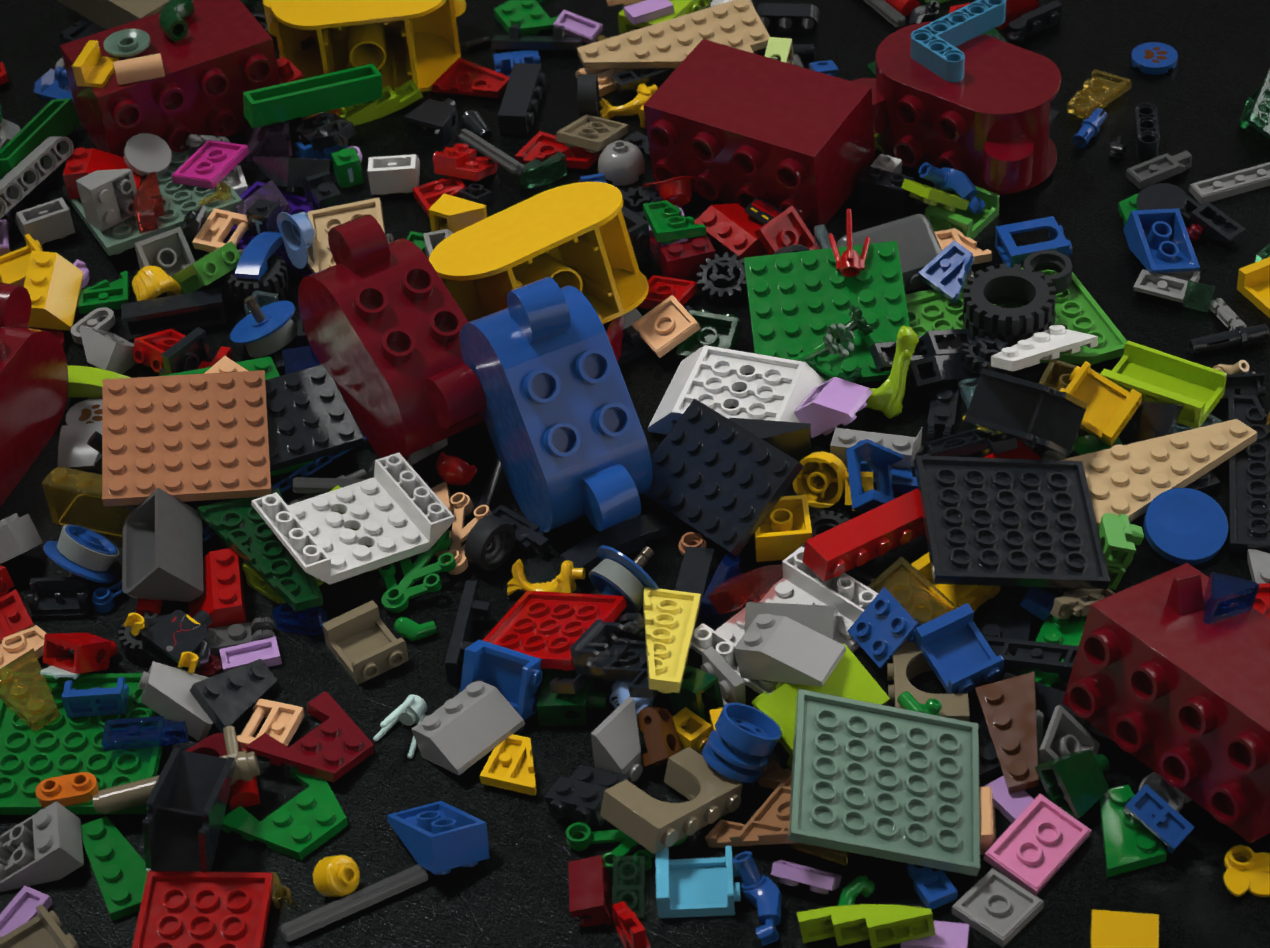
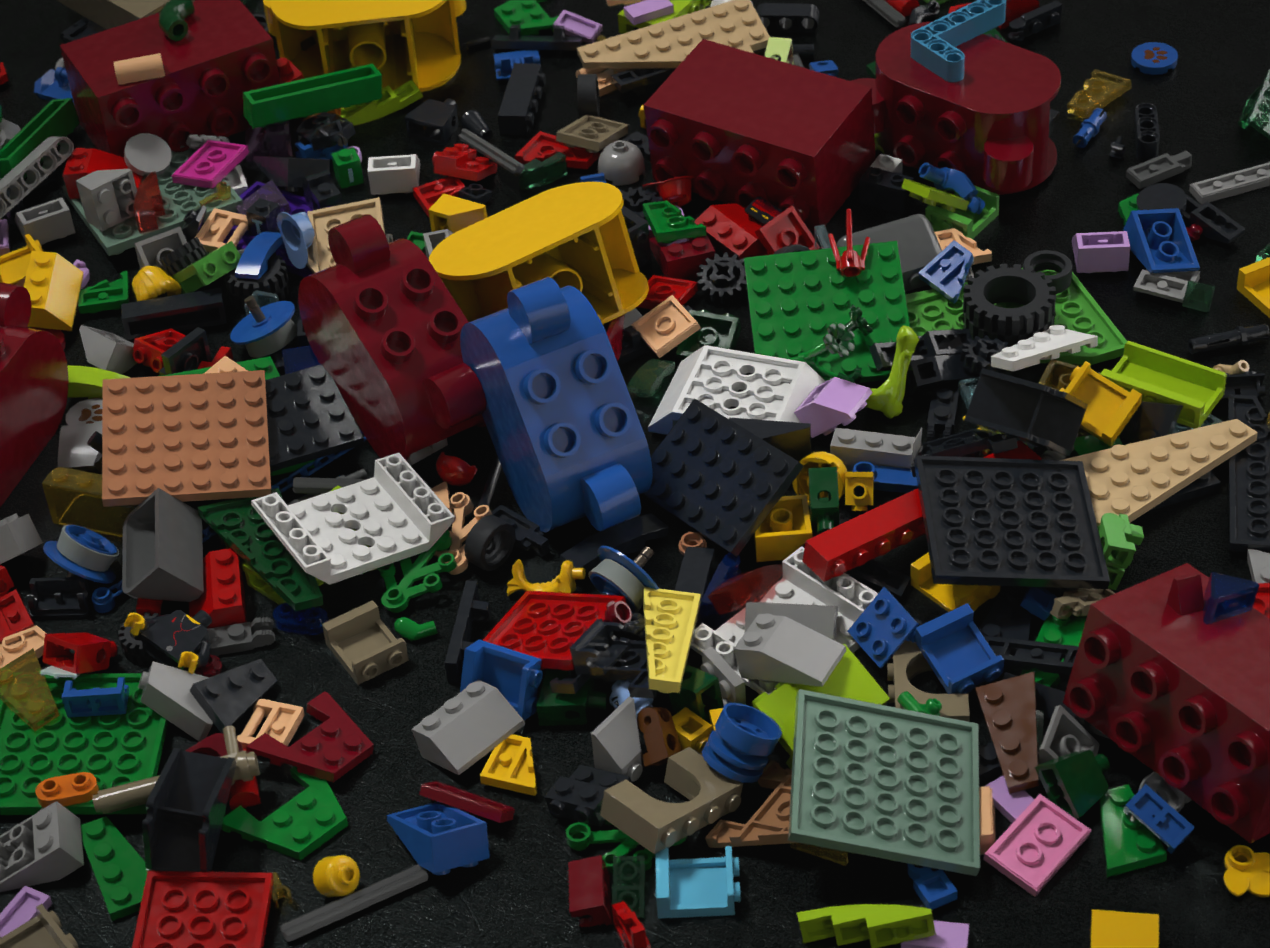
(91, 68): yellow panel -> none
(99, 319): light grey plate -> none
(126, 42): sand green dish -> none
(143, 733): clear blue hinge -> none
(183, 256): none -> black tyre
(245, 653): lavender tile -> none
(409, 713): light aqua plant -> none
(467, 801): none -> dark red tile
(472, 80): red wing -> none
(618, 612): none -> dark red plate
(630, 108): yellow animal -> none
(650, 377): none -> clear green slope
(761, 894): blue arm -> none
(792, 874): lavender plate -> none
(823, 511): none -> dark green torso
(852, 890): green arm -> none
(880, 460): blue panel -> none
(913, 591): clear yellow wing -> none
(997, 907): light grey tile -> none
(1013, 255): blue panel -> none
(1101, 251): none -> lavender slope
(1185, 526): blue piece -> none
(1226, 314): light grey axle -> none

